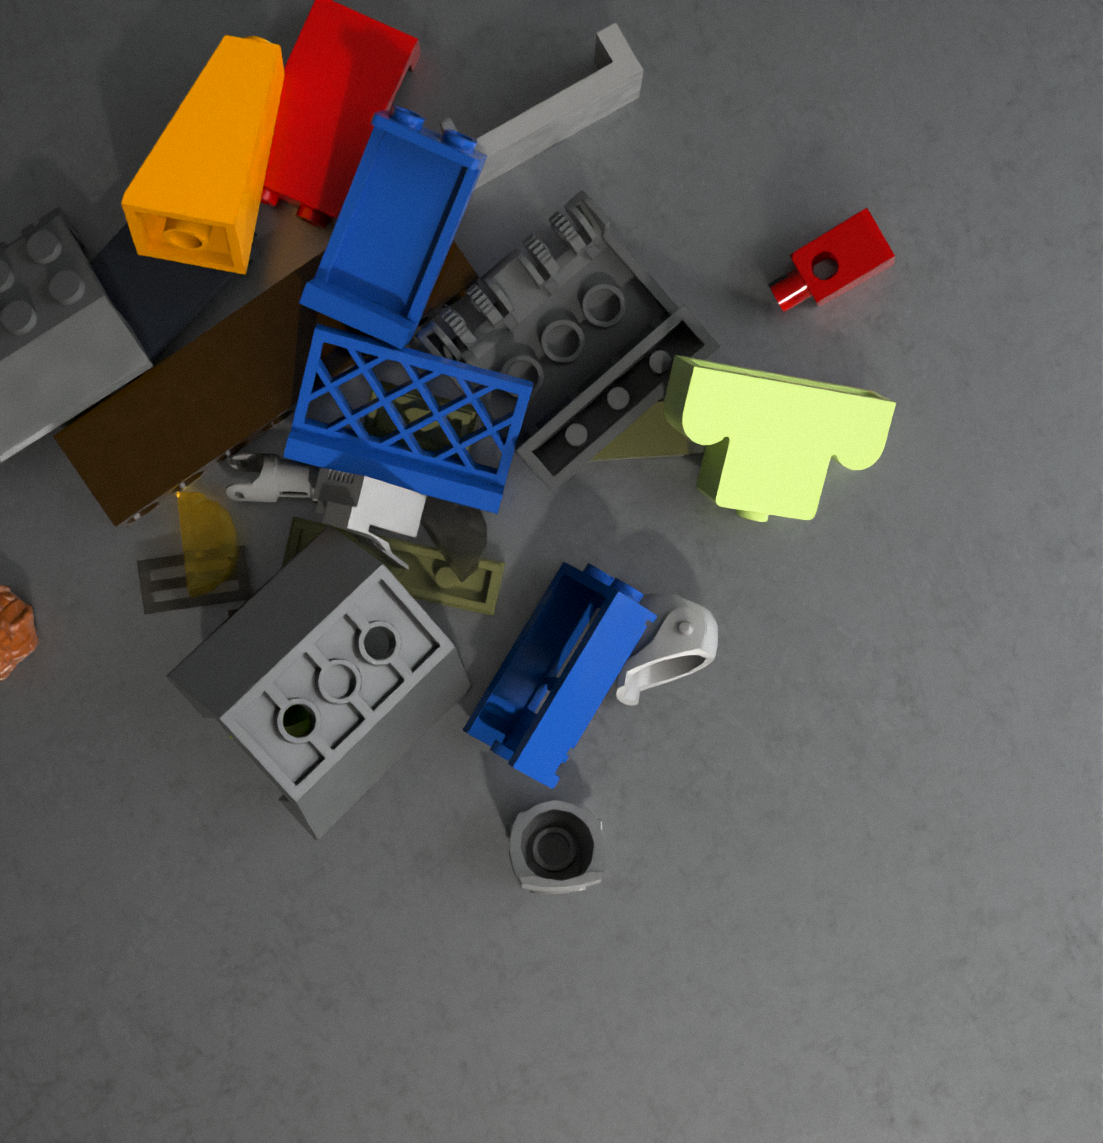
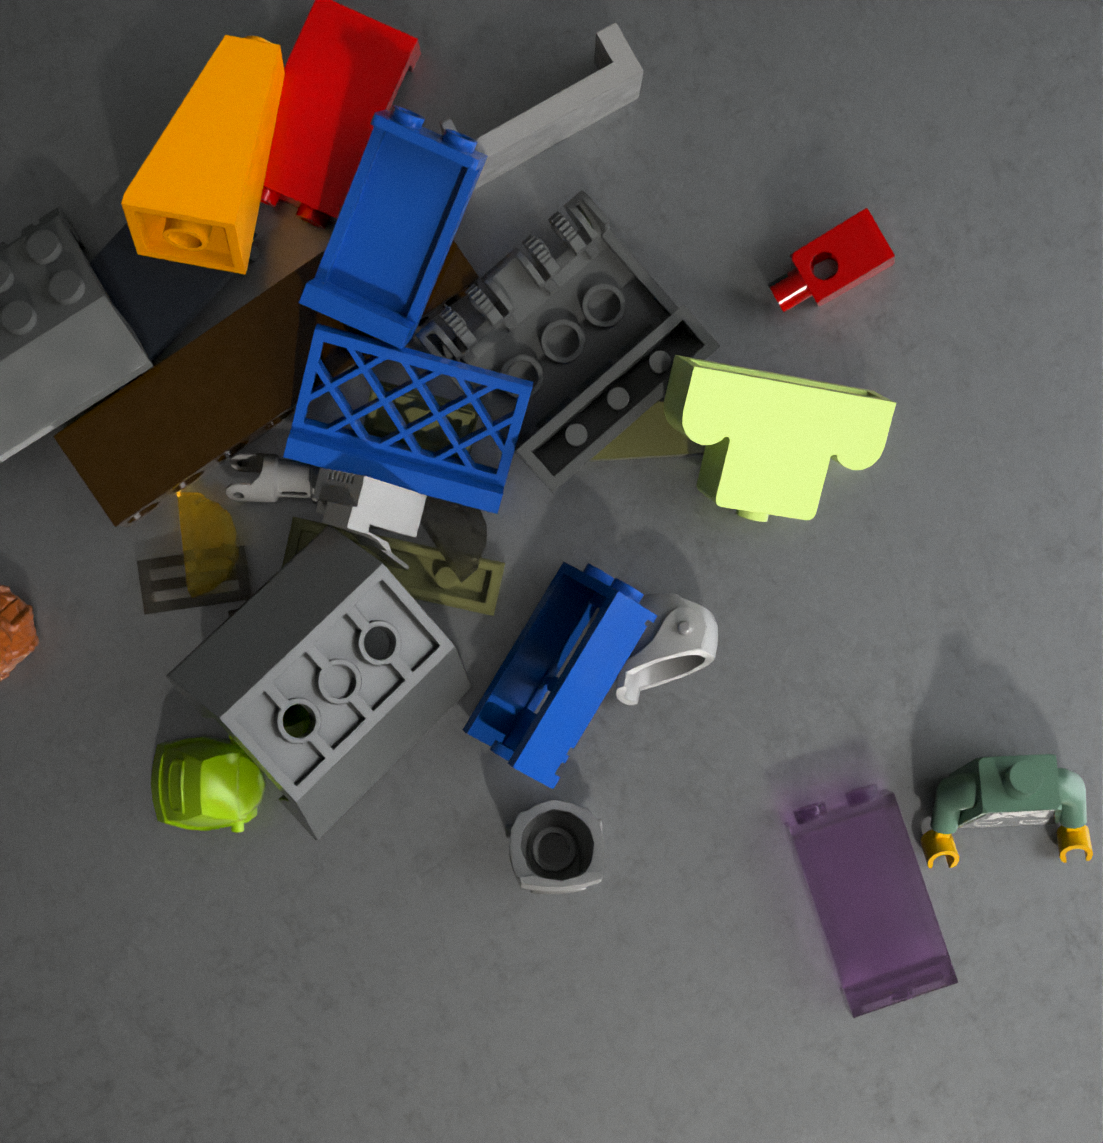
(205, 784): none -> lime helmet
(870, 900): none -> clear purple panel
(1008, 793): none -> sand green torso

